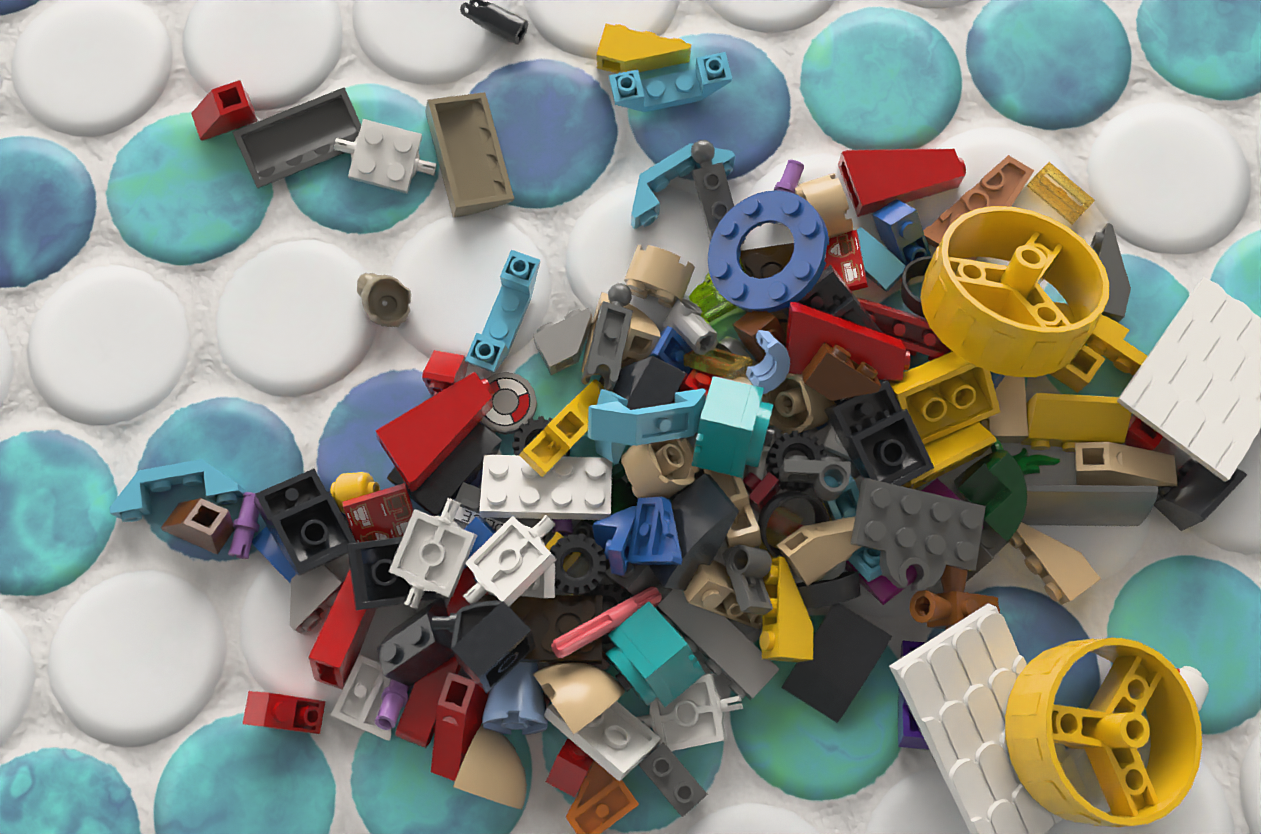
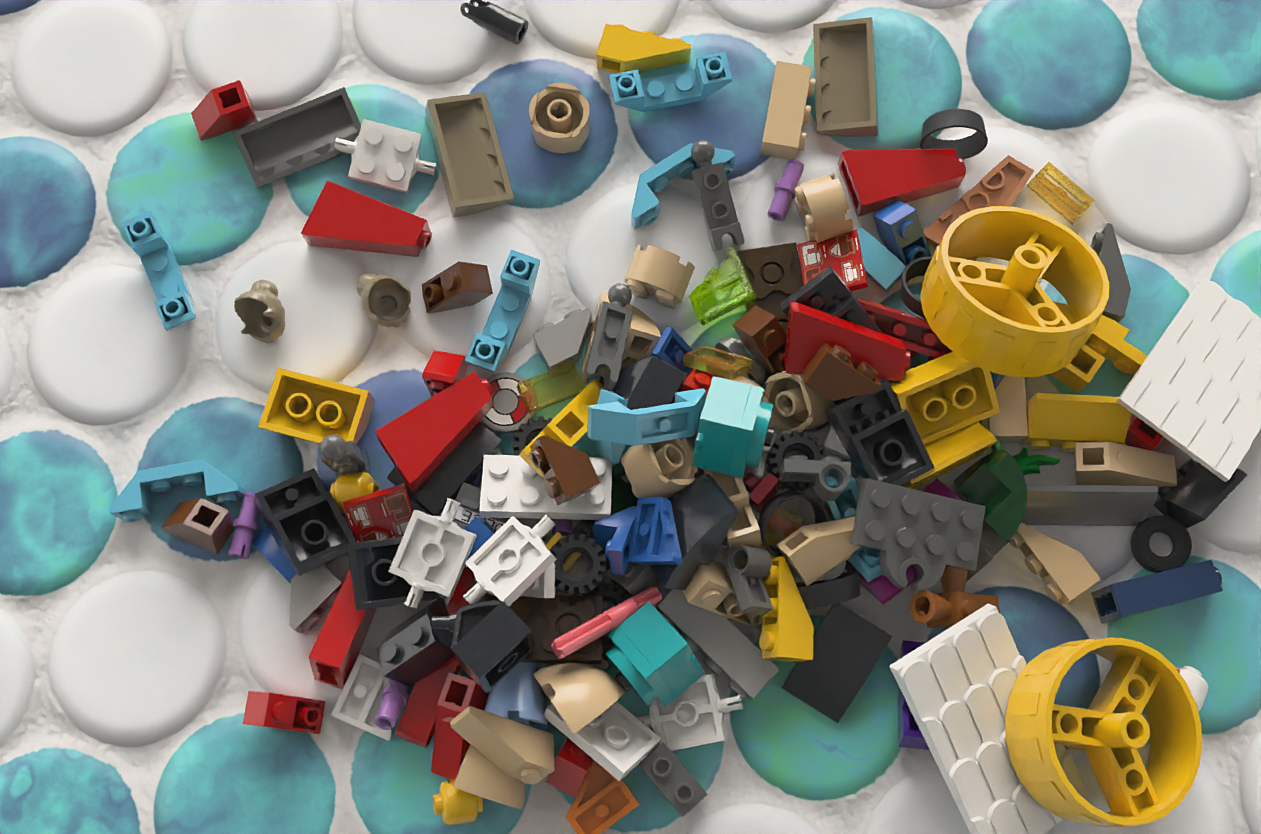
(150, 244): none -> medium azure slope
(261, 312): none -> dark tan piece
(315, 408): none -> yellow slope
(343, 456): none -> dark grey plate
(363, 224): none -> red slope
(456, 805): none -> yellow head
(457, 287): none -> reddish brown slope
(509, 745): none -> tan slope
(550, 388): none -> clear yellow tile
(562, 134): none -> tan brick
(565, 469): none -> reddish brown slope
(689, 324): light grey piece -> none
(773, 367): light blue piece -> none
(787, 110): none -> tan brick
(798, 275): plate -> none
(845, 78): none -> dark tan slope
(950, 118): none -> black tyre
(1156, 591): none -> dark blue slope
(1177, 533): none -> black tyre

